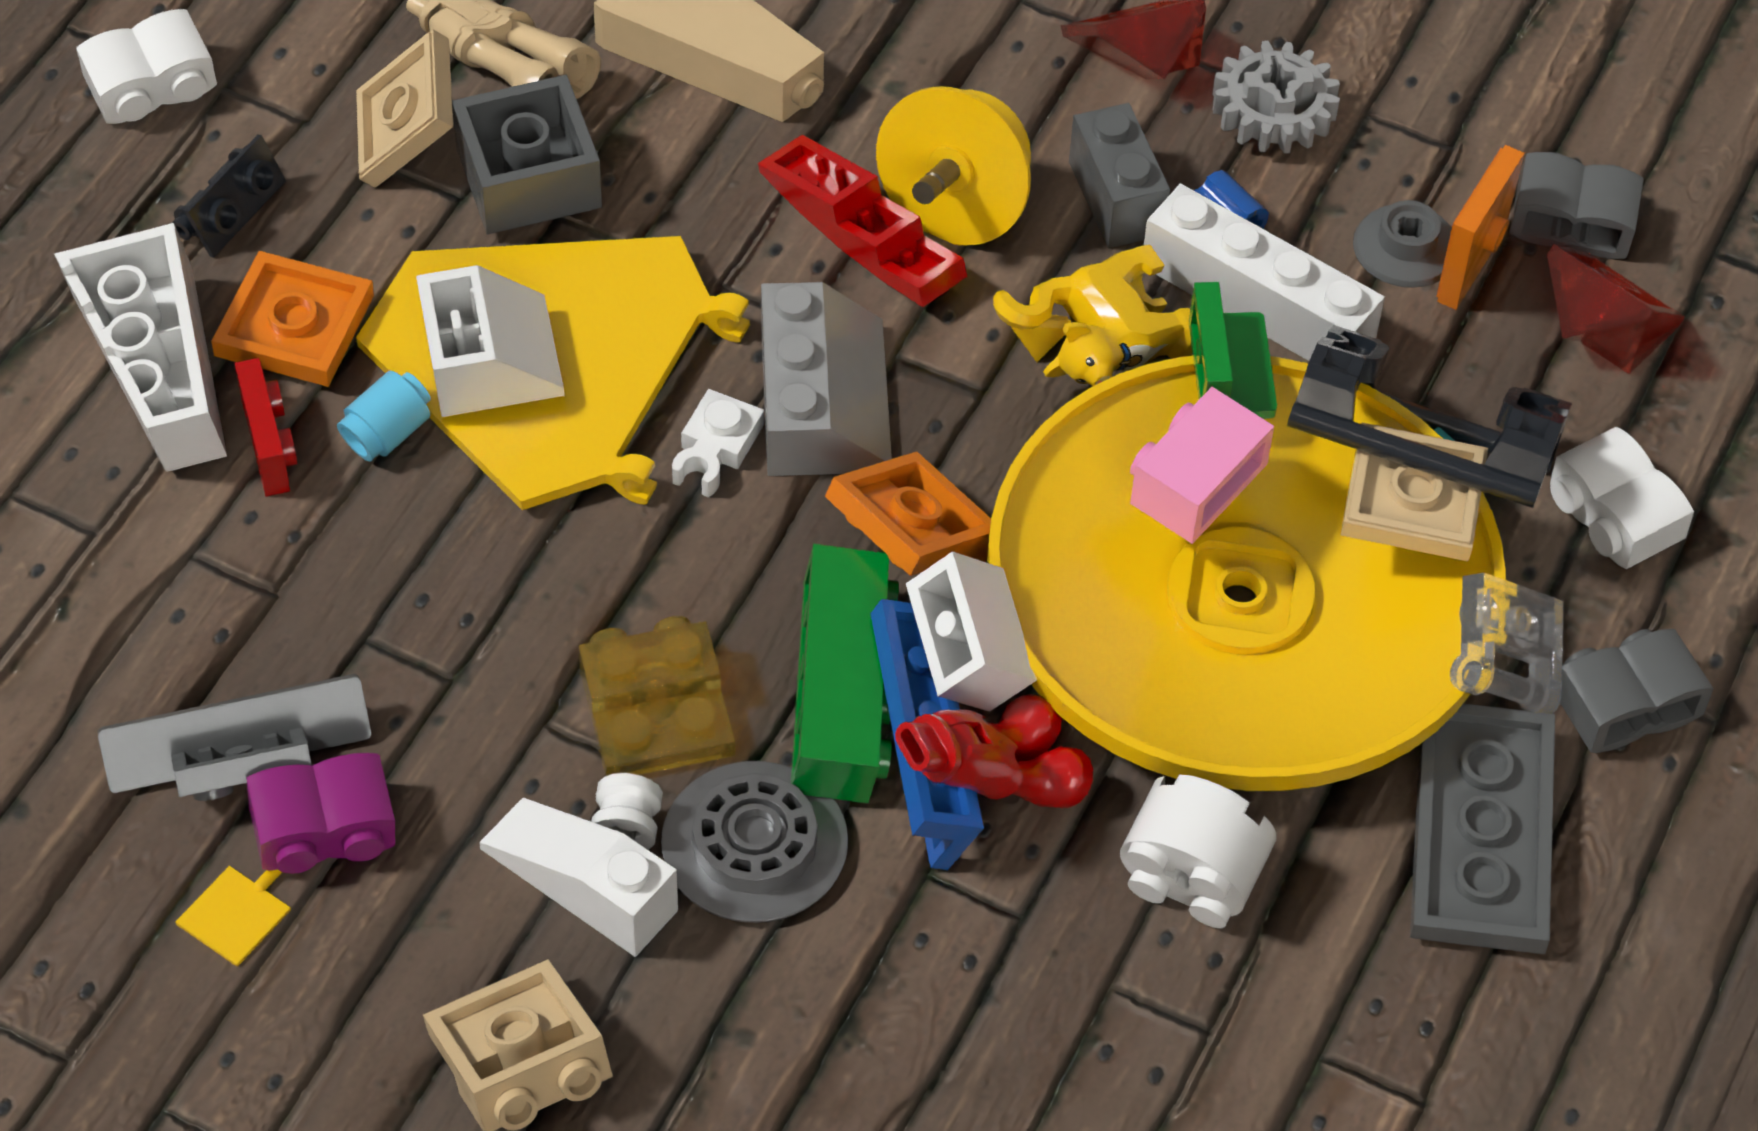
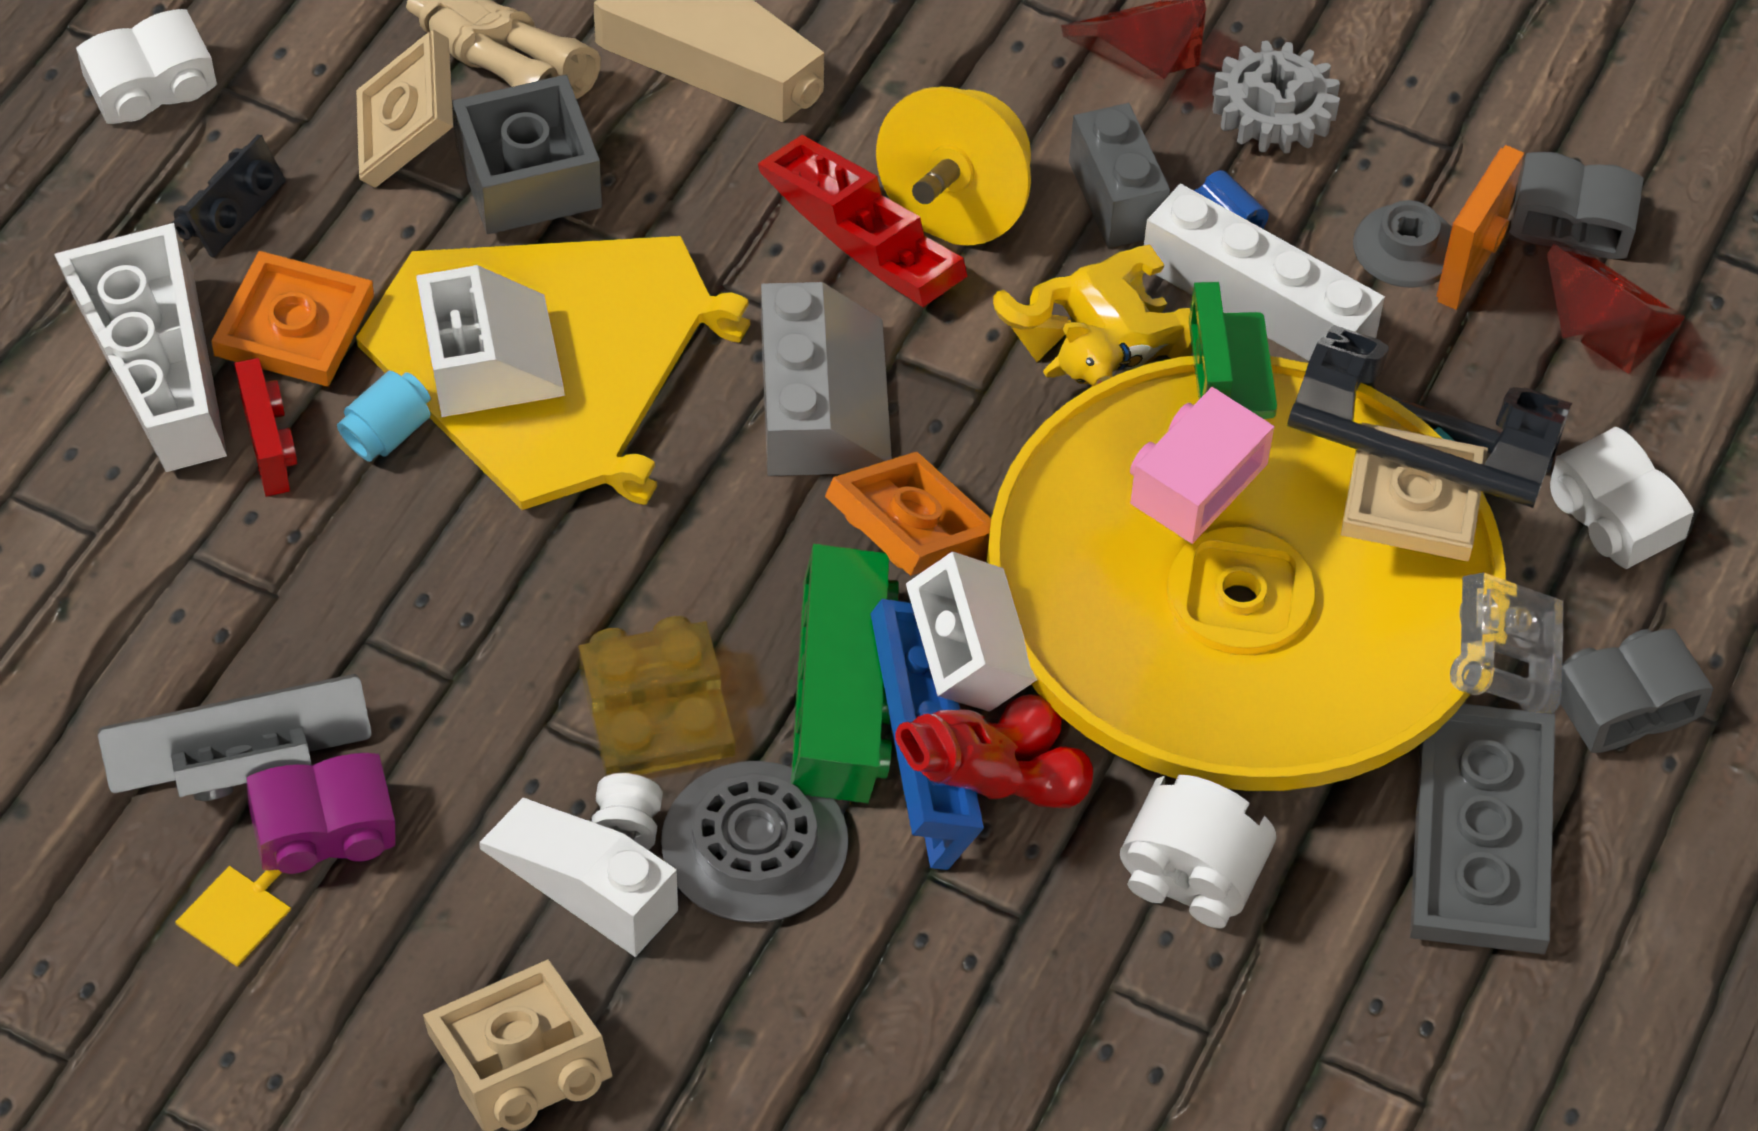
(716, 434): white plate -> none

